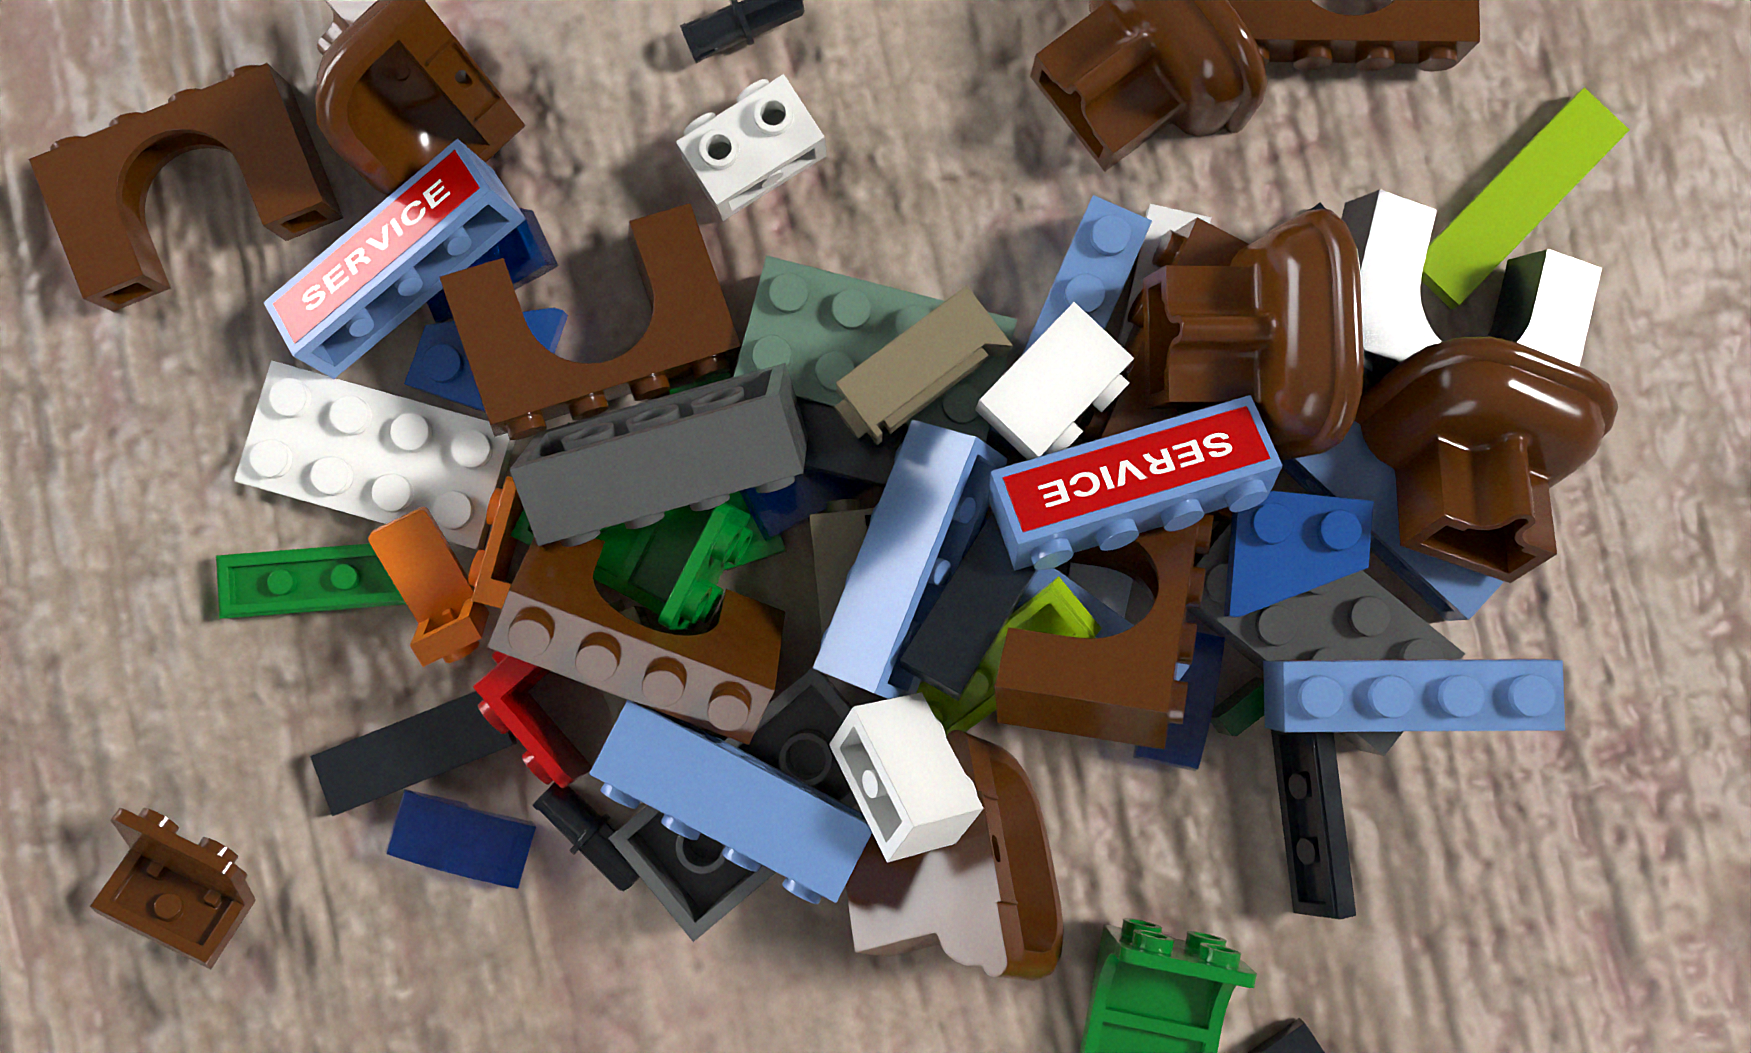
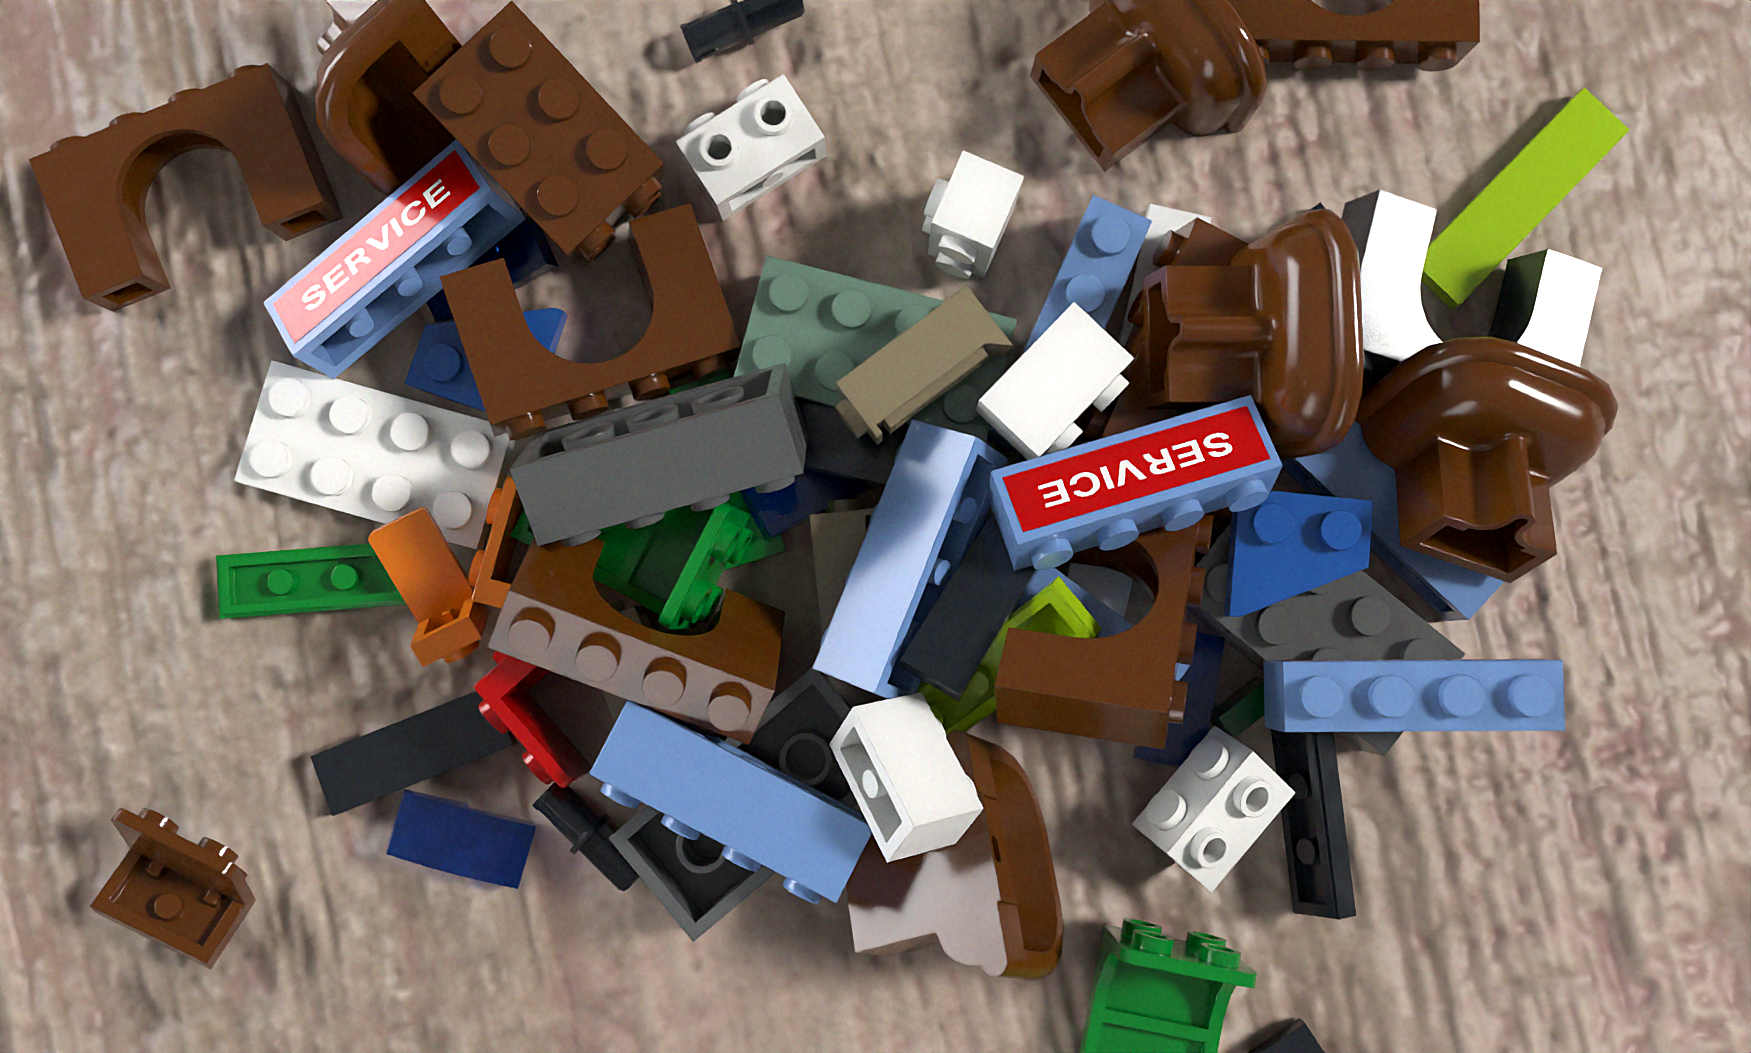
(544, 134): none -> reddish brown bracket
(970, 215): none -> white brick
(1211, 804): none -> white brick

